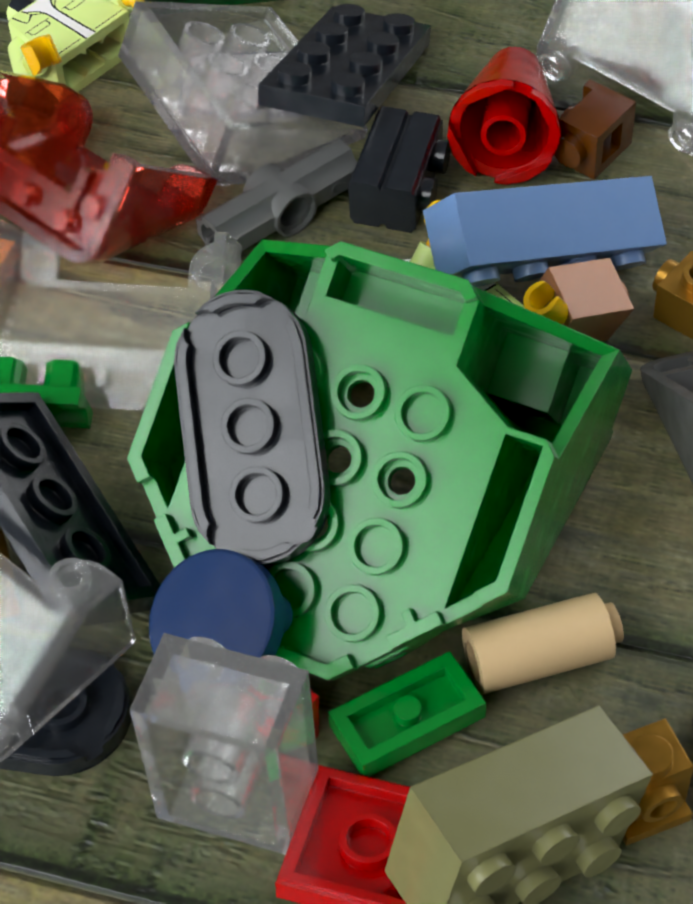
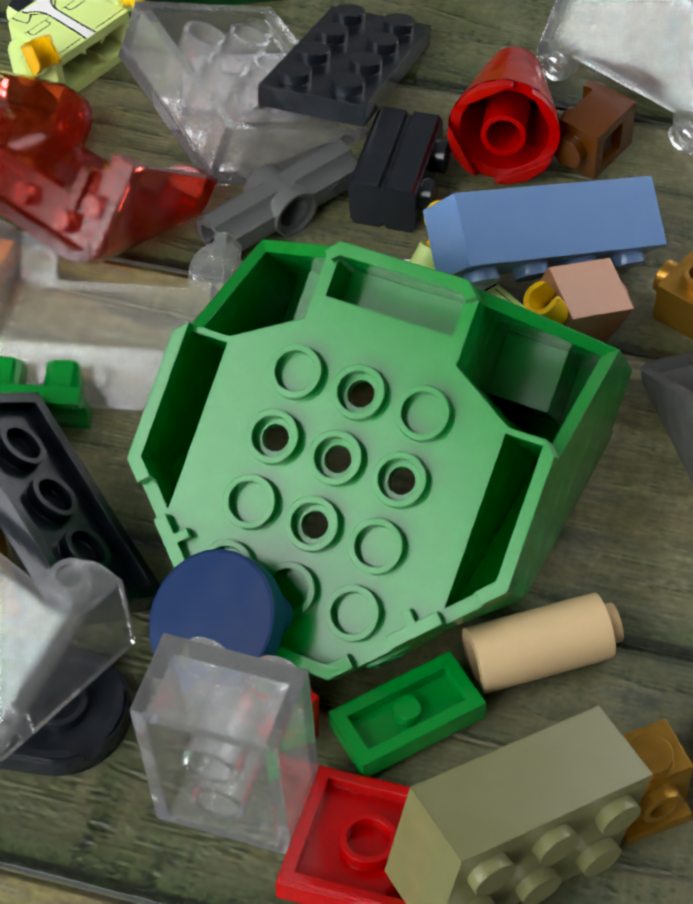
(252, 427): tile -> none

